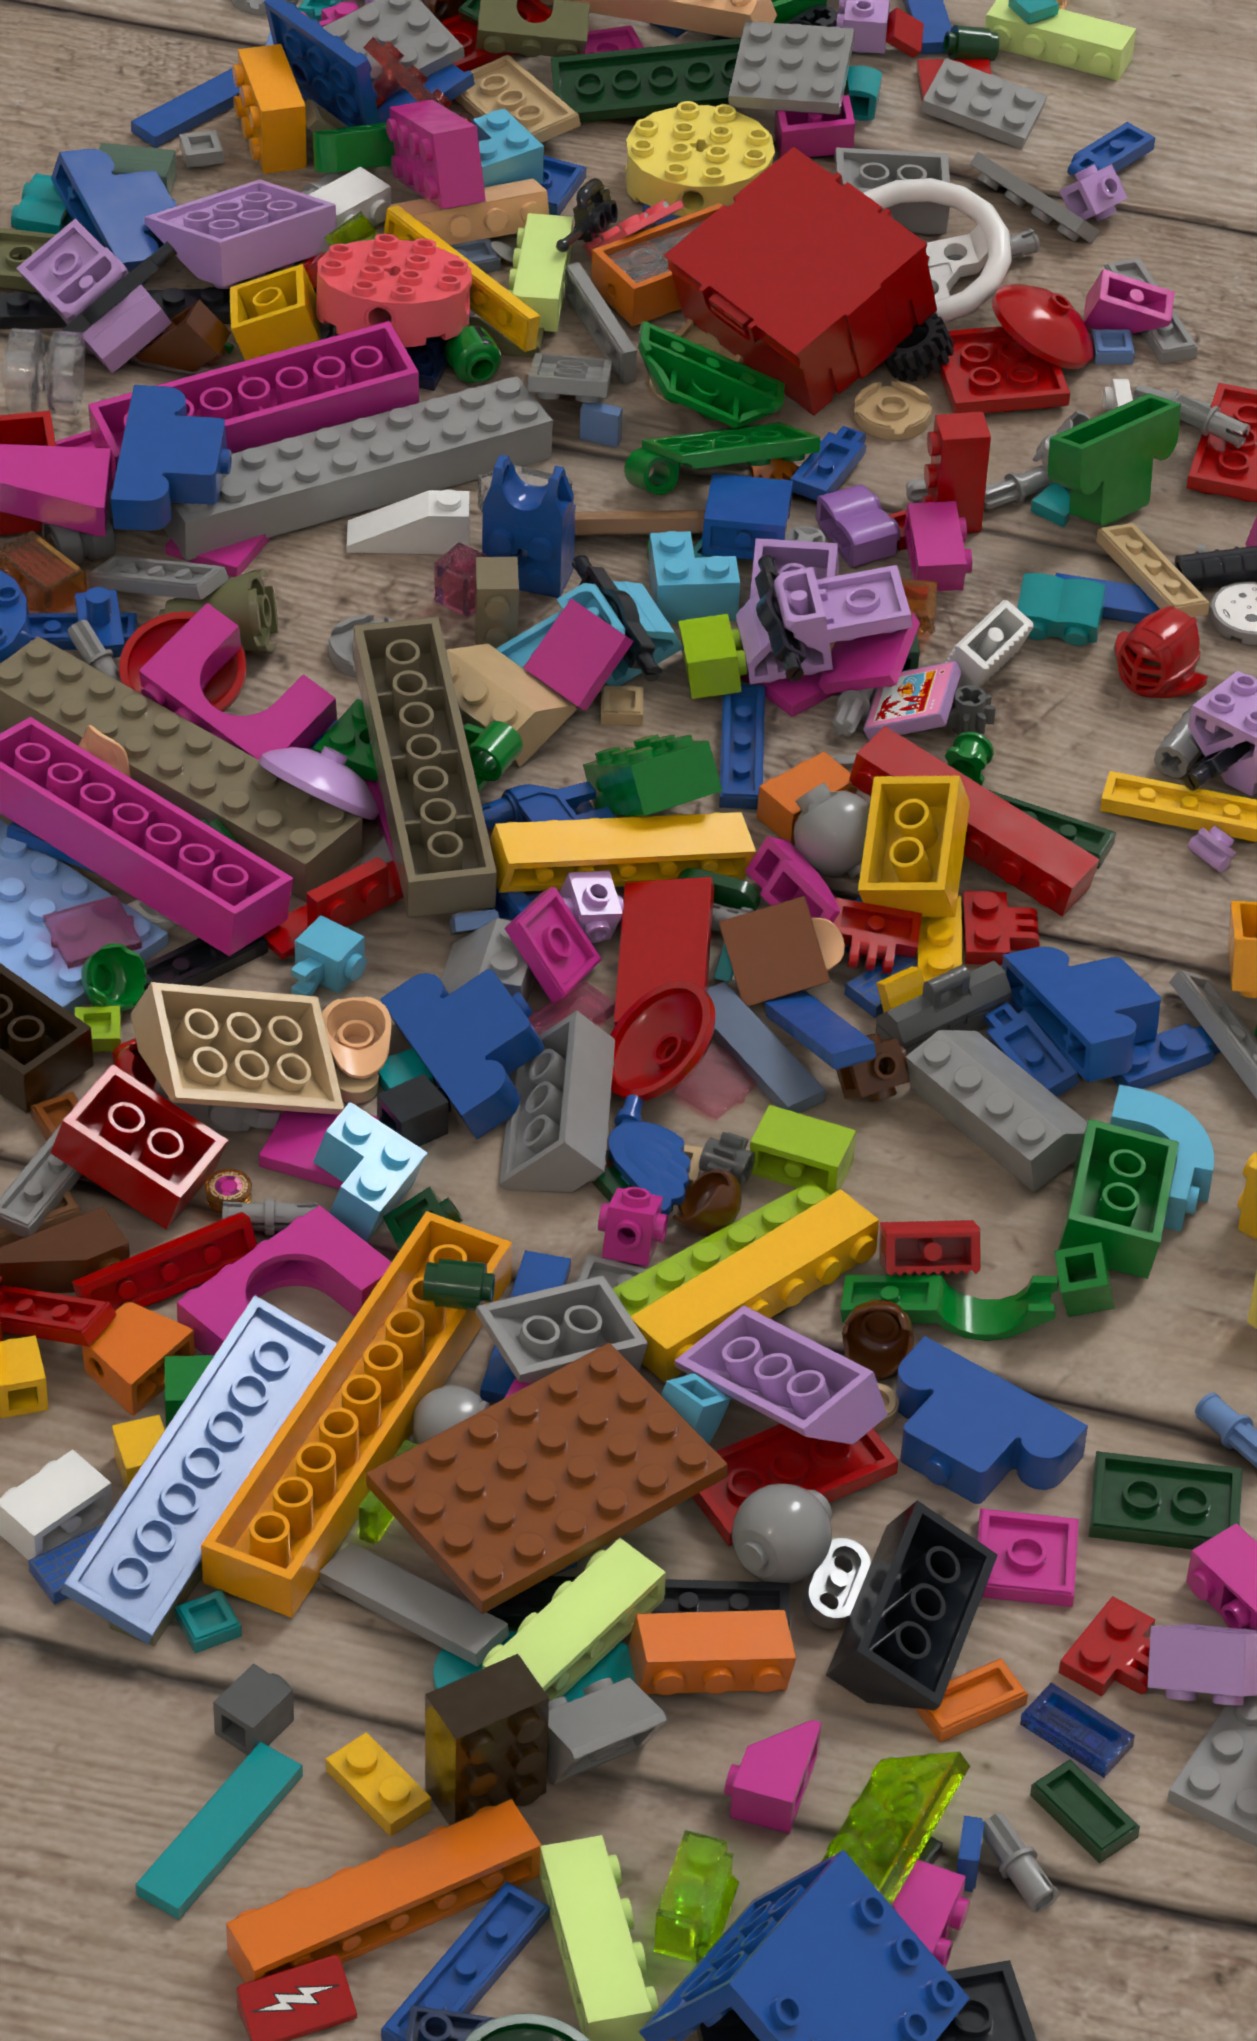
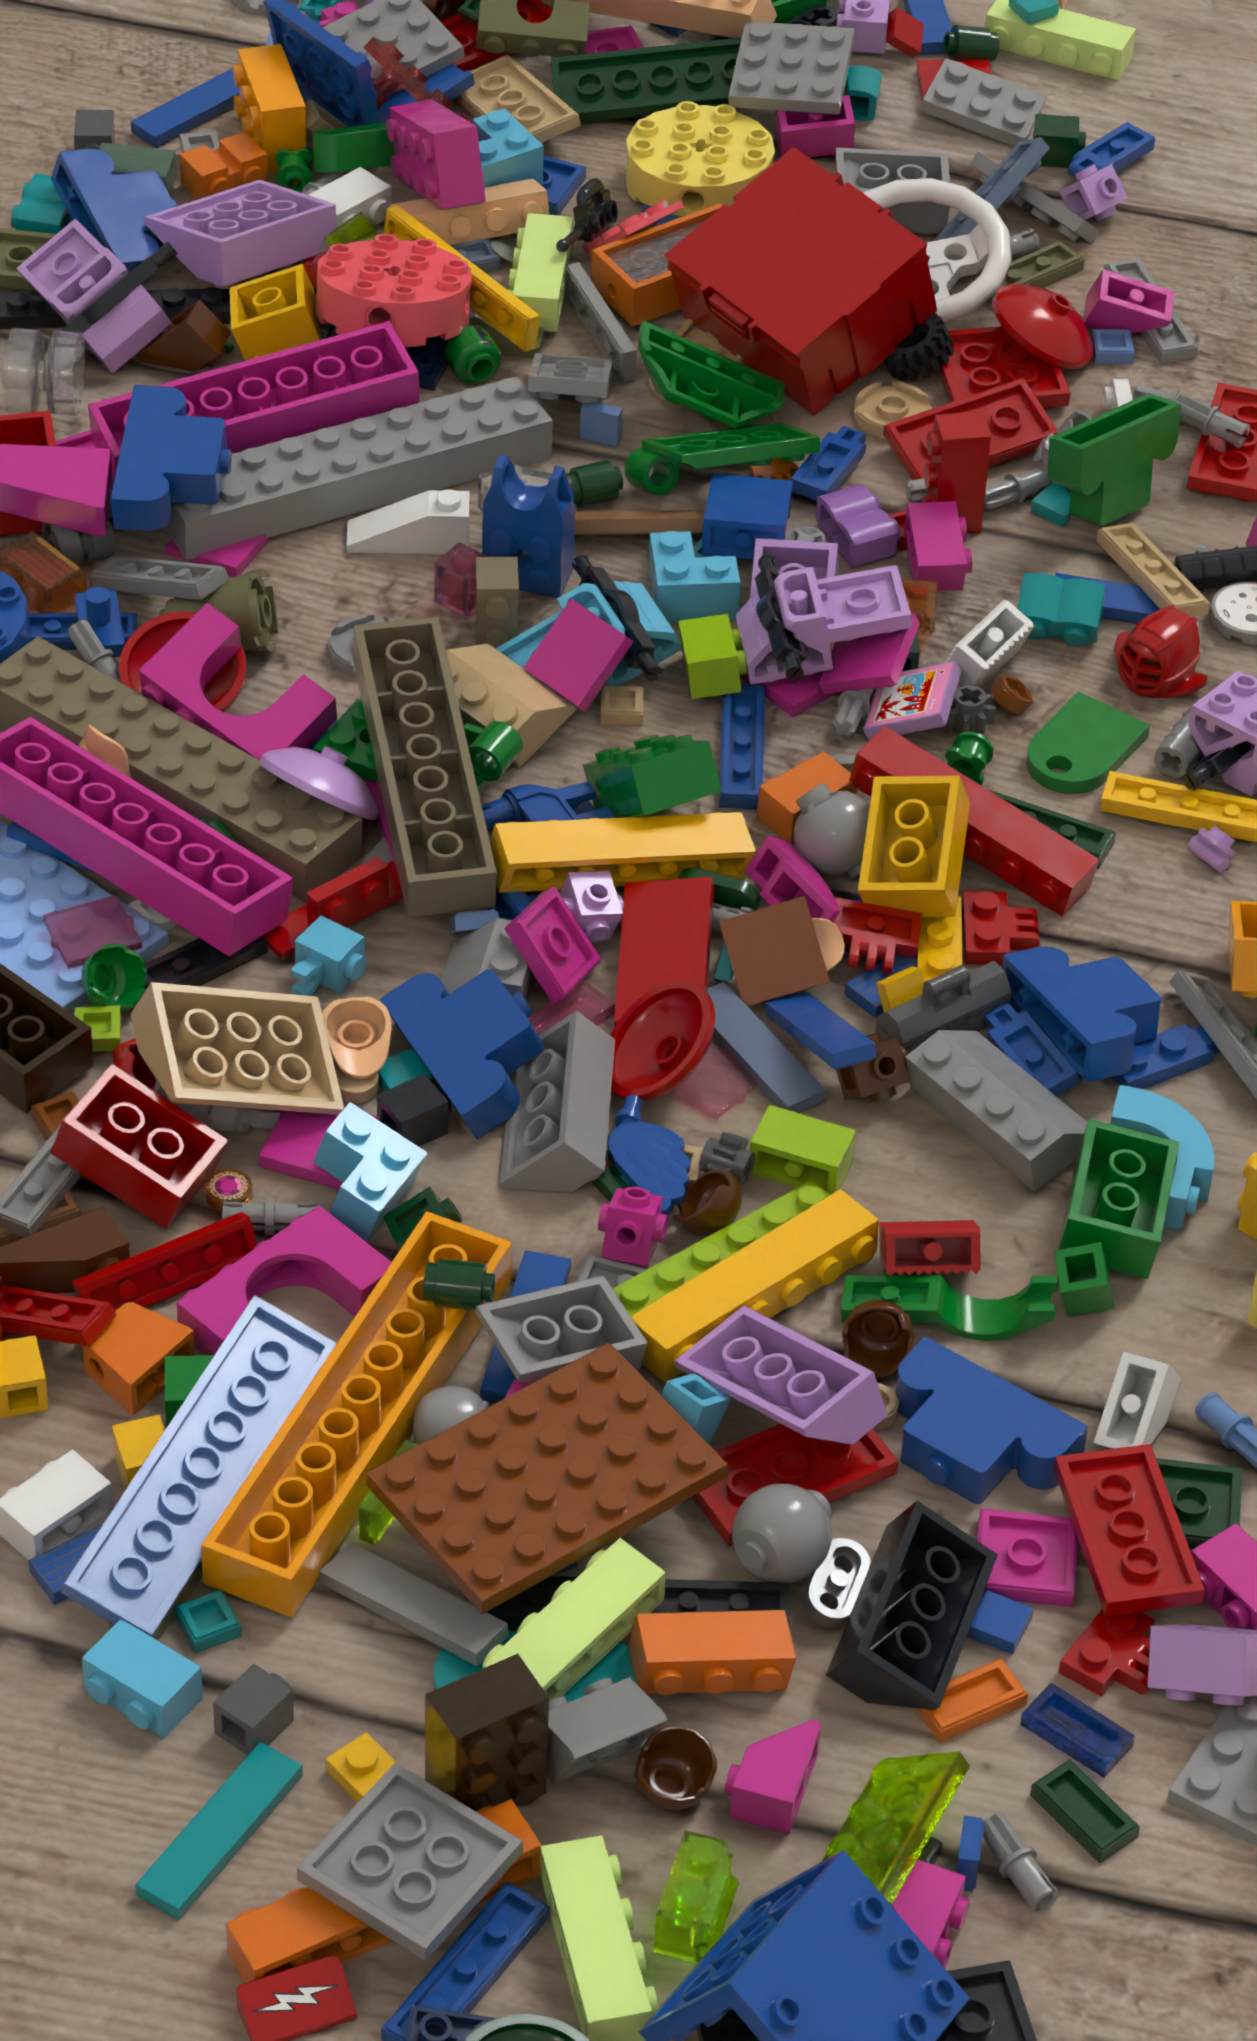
(93, 128): none -> dark grey brick
(142, 1678): none -> medium azure brick
(231, 165): none -> orange brick
(294, 168): none -> green brick
(410, 1861): none -> light grey plate
(595, 483): none -> dark green brick
(675, 1768): none -> reddish brown hair
(1000, 1622): none -> blue tile
(1002, 183): none -> sand blue plate
(1011, 694): none -> dark orange tile
(1012, 416): none -> red tile
(1043, 266): none -> olive tile
(1061, 136): none -> dark green brick
(1085, 742): none -> green tile
(1128, 1530): none -> red plate
(1137, 1402): none -> white slope

